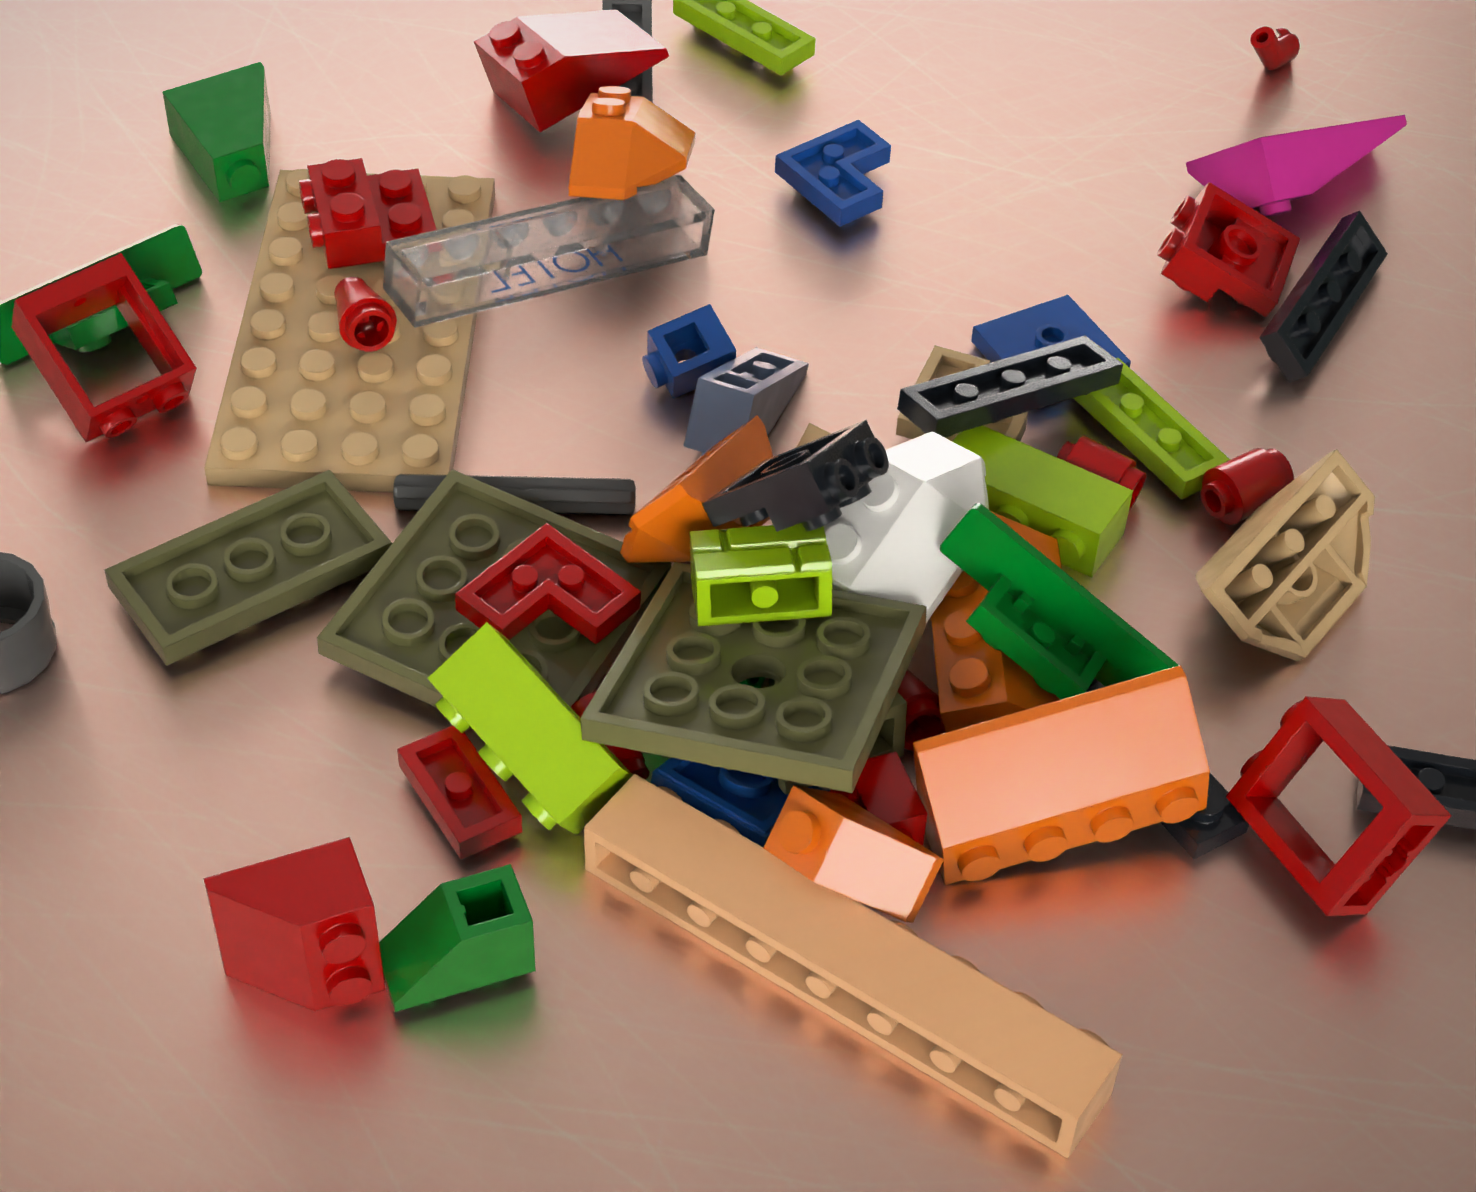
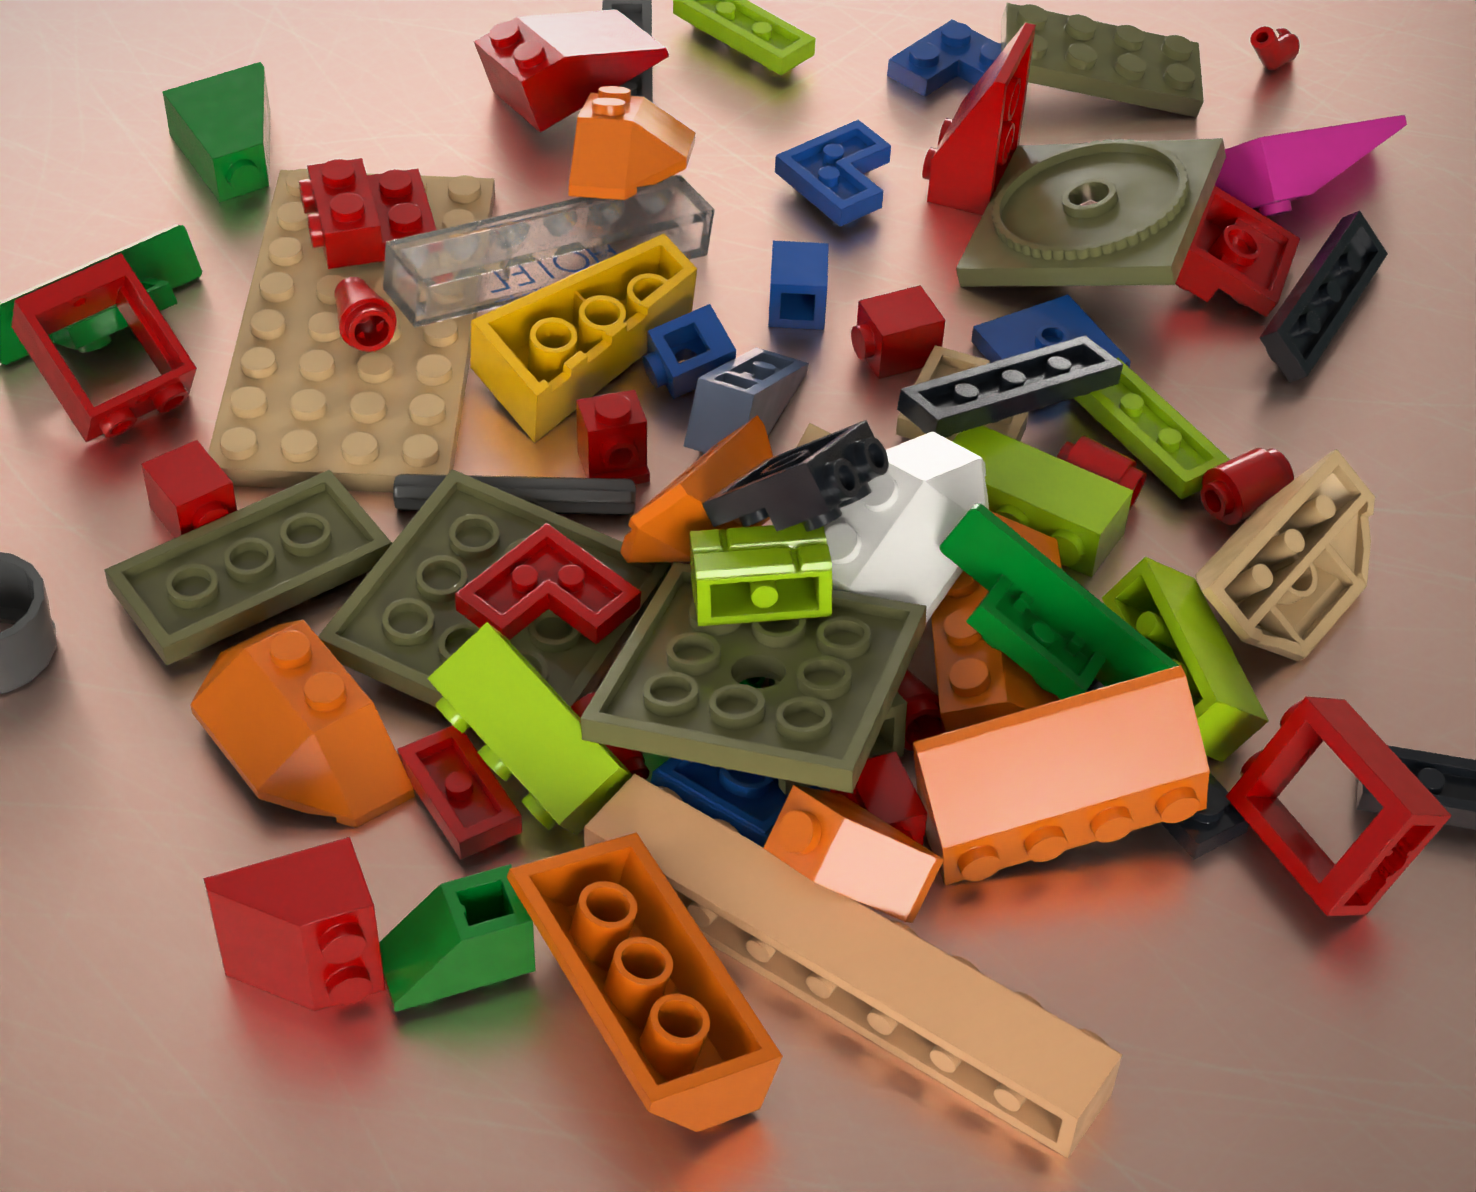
(187, 488): none -> red brick
(301, 727): none -> orange wedge
(579, 332): none -> yellow wedge
(613, 437): none -> red brick
(650, 982): none -> orange slope
(798, 285): none -> blue brick
(897, 331): none -> red brick
(942, 56): none -> blue plate
(983, 133): none -> red slope
(1109, 60): none -> olive plate
(1134, 234): none -> olive piece
(1179, 621): none -> lime brick

